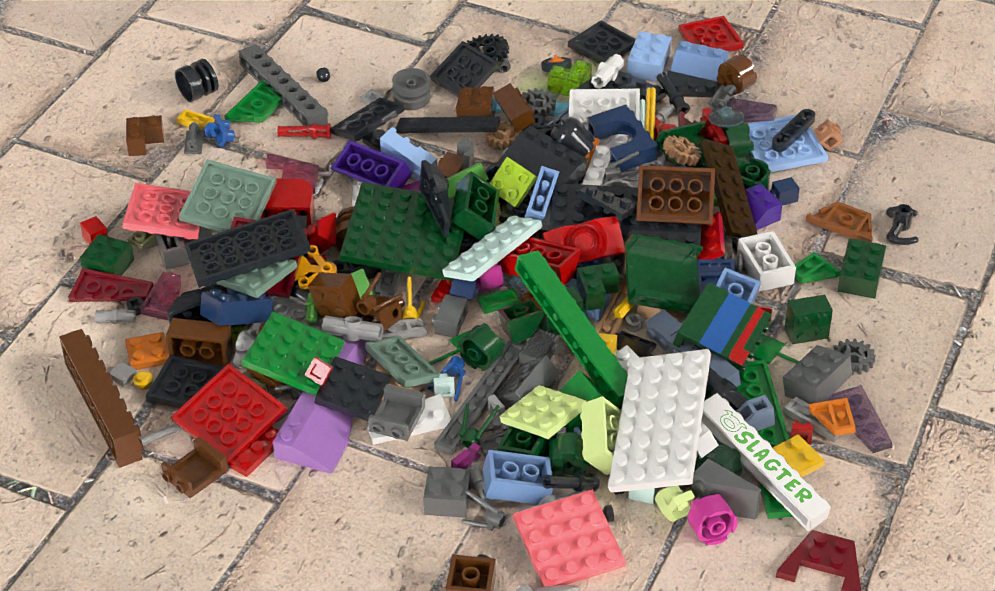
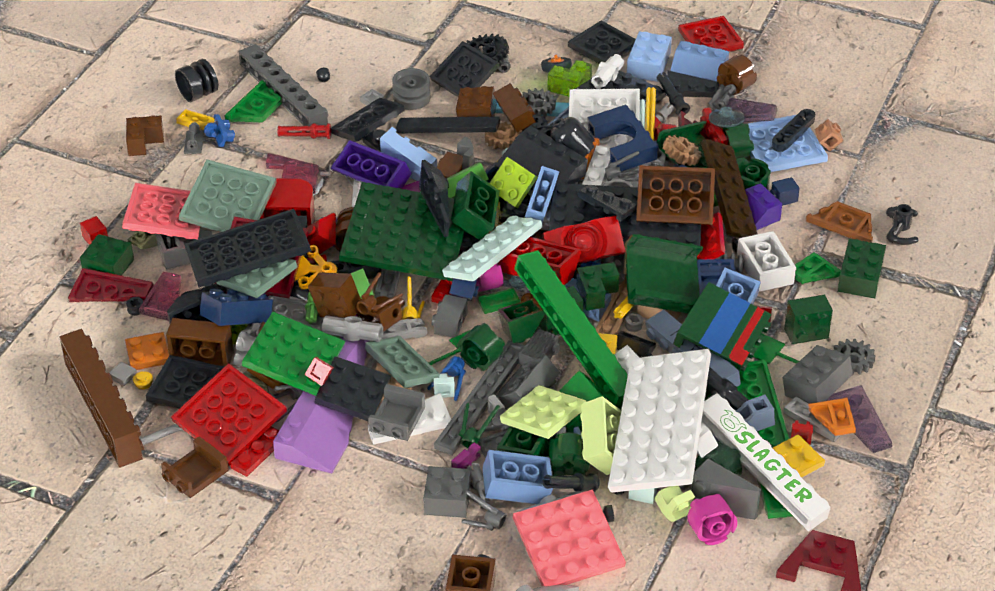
(115, 316): light grey pin -> none

